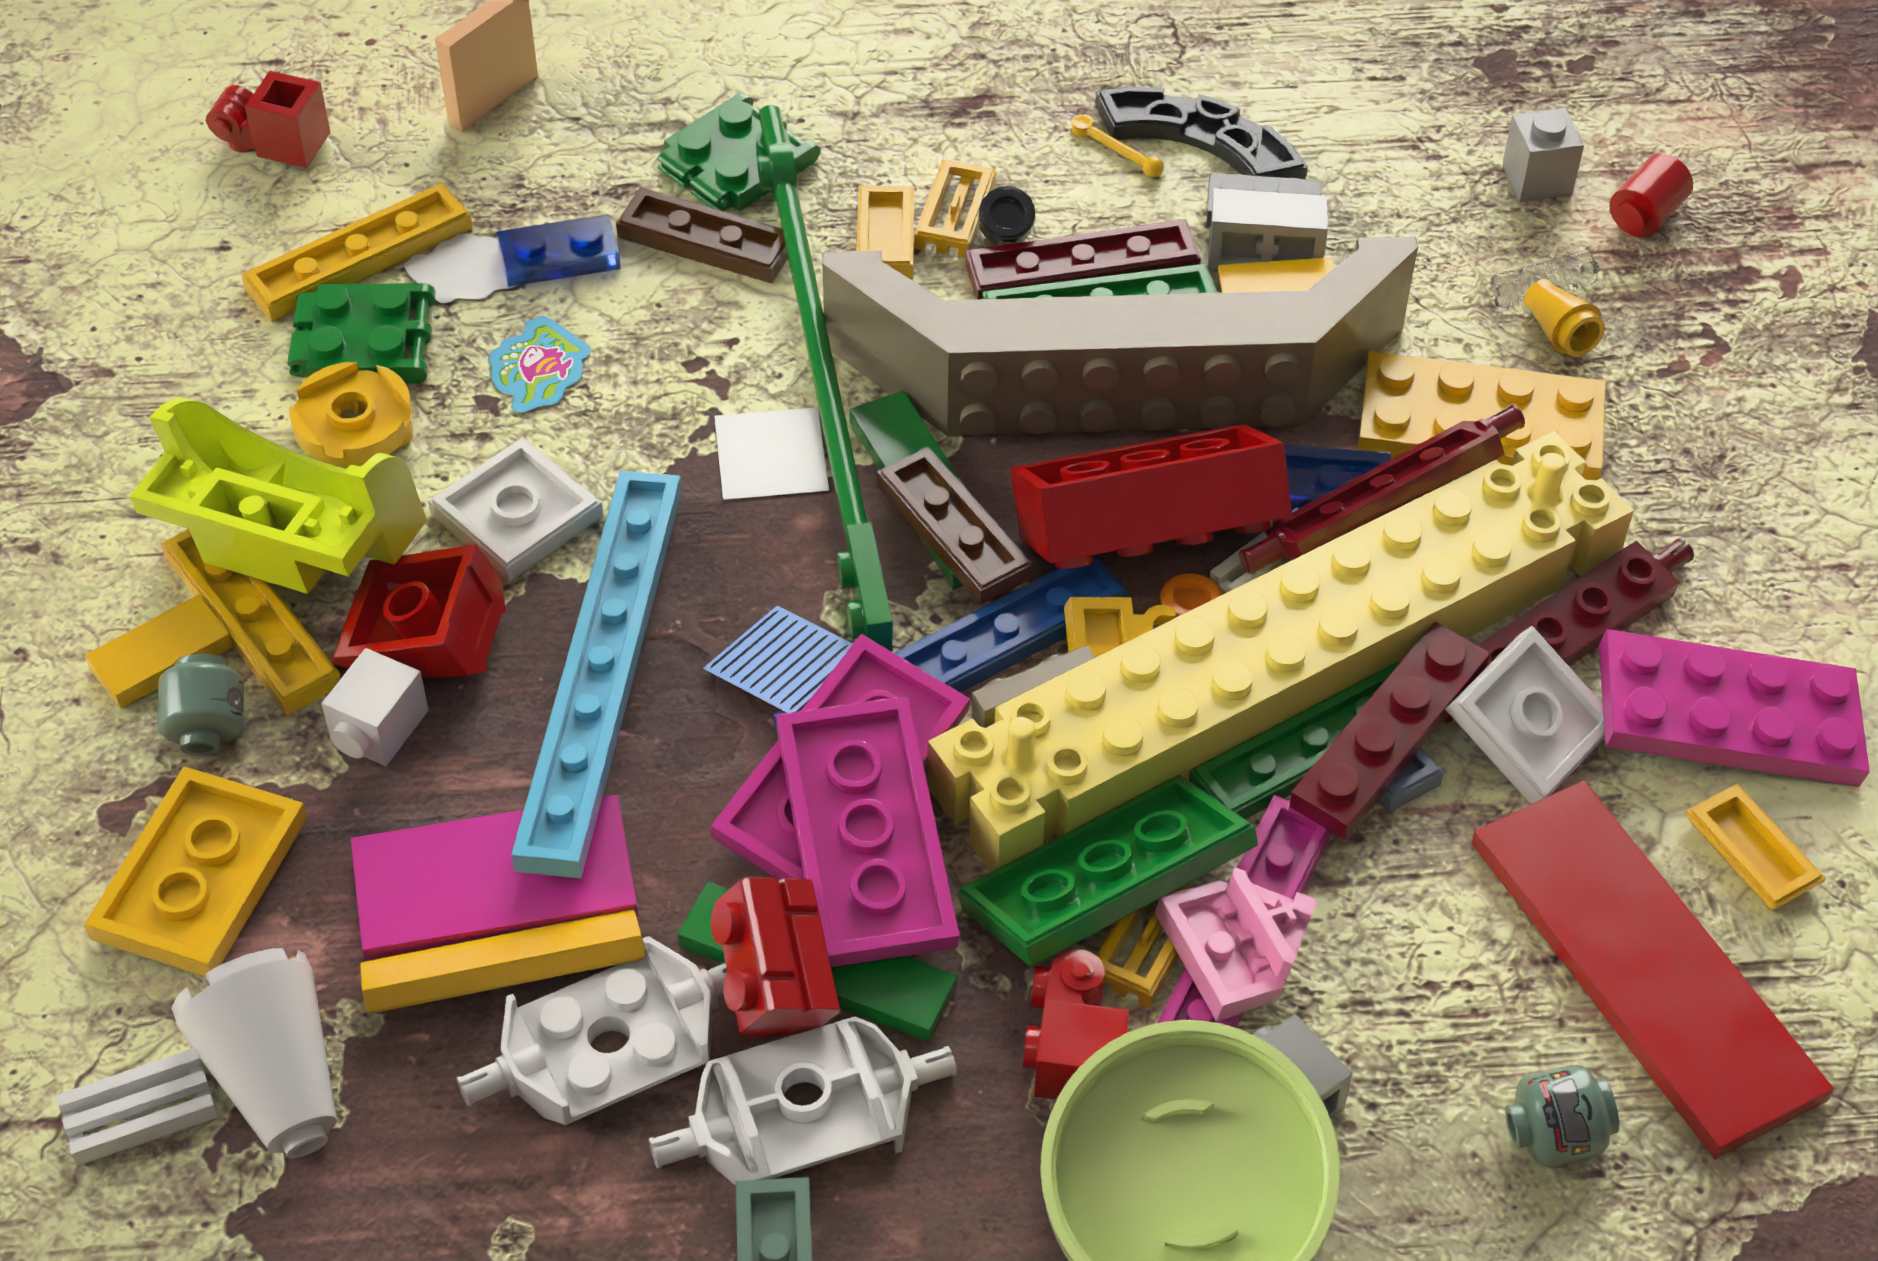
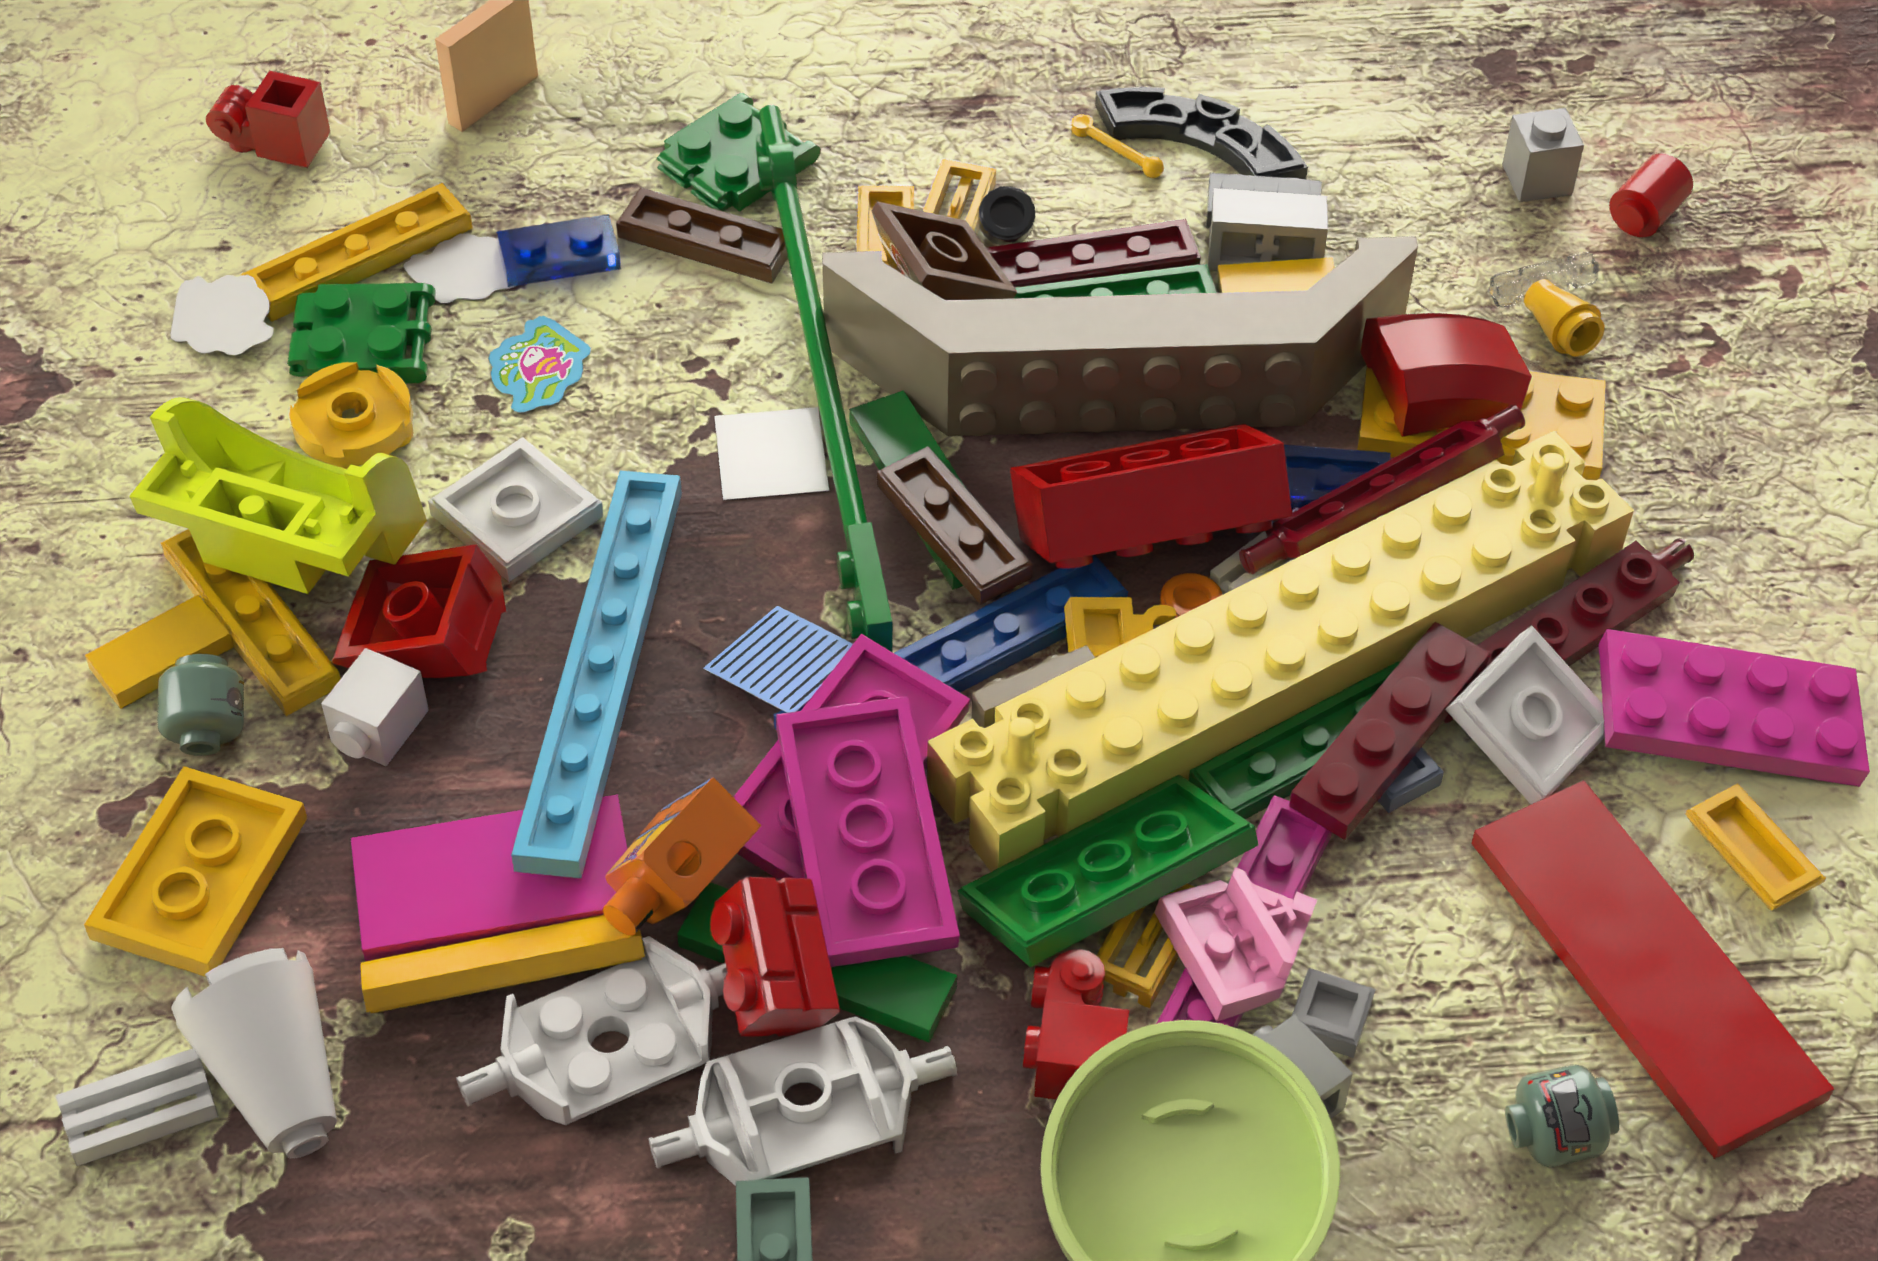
(221, 315): none -> white sticker
(677, 856): none -> orange torso
(940, 254): none -> reddish brown slope
(1334, 1010): none -> light grey tile
(1443, 368): none -> red slope

